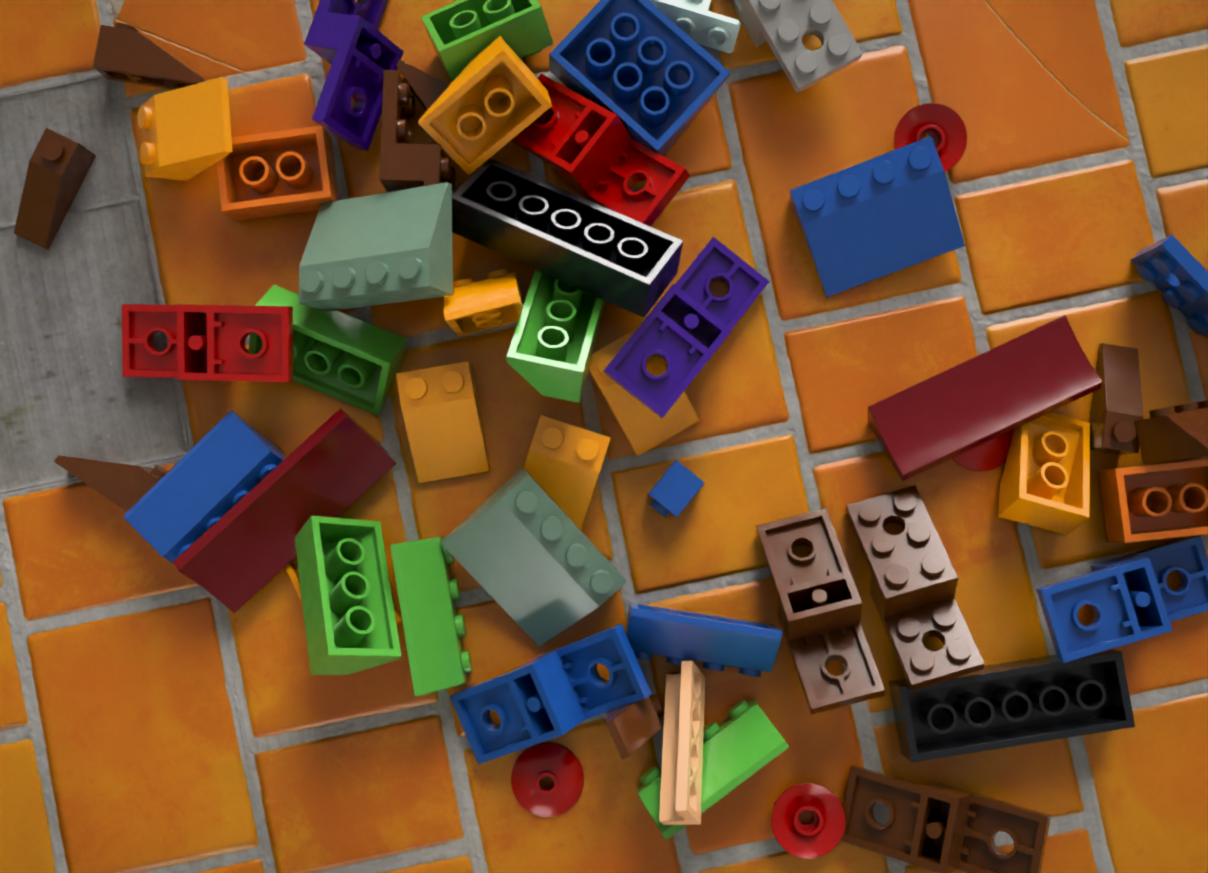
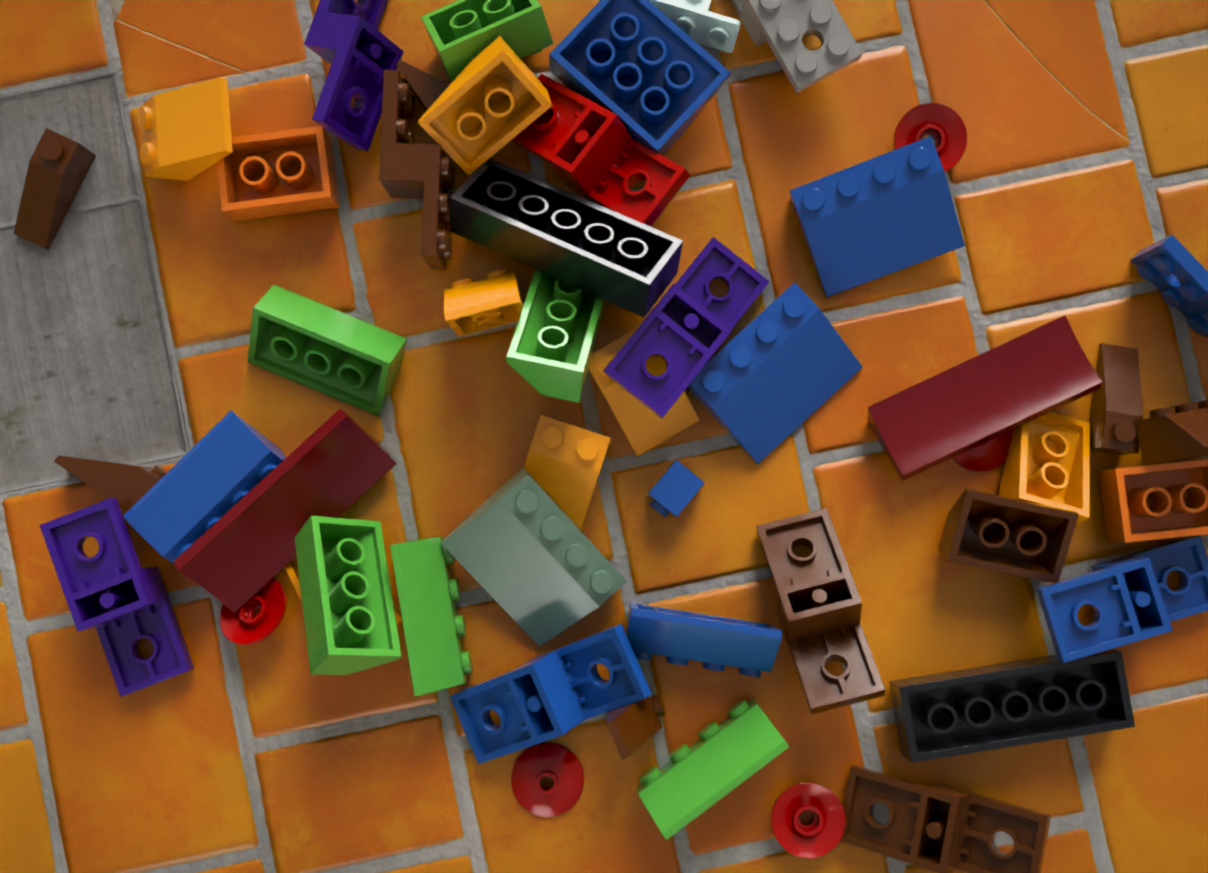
(116, 596): none -> dark purple bracket
(133, 58): reddish brown slope -> none
(208, 342): red bracket -> none
(257, 617): none -> red dish
(379, 250): sand green slope -> none
(443, 421): light orange slope -> none
(682, 747): light nougat fence -> none
(775, 373): none -> blue slope
(914, 587): bracket -> none
(1008, 535): none -> reddish brown slope

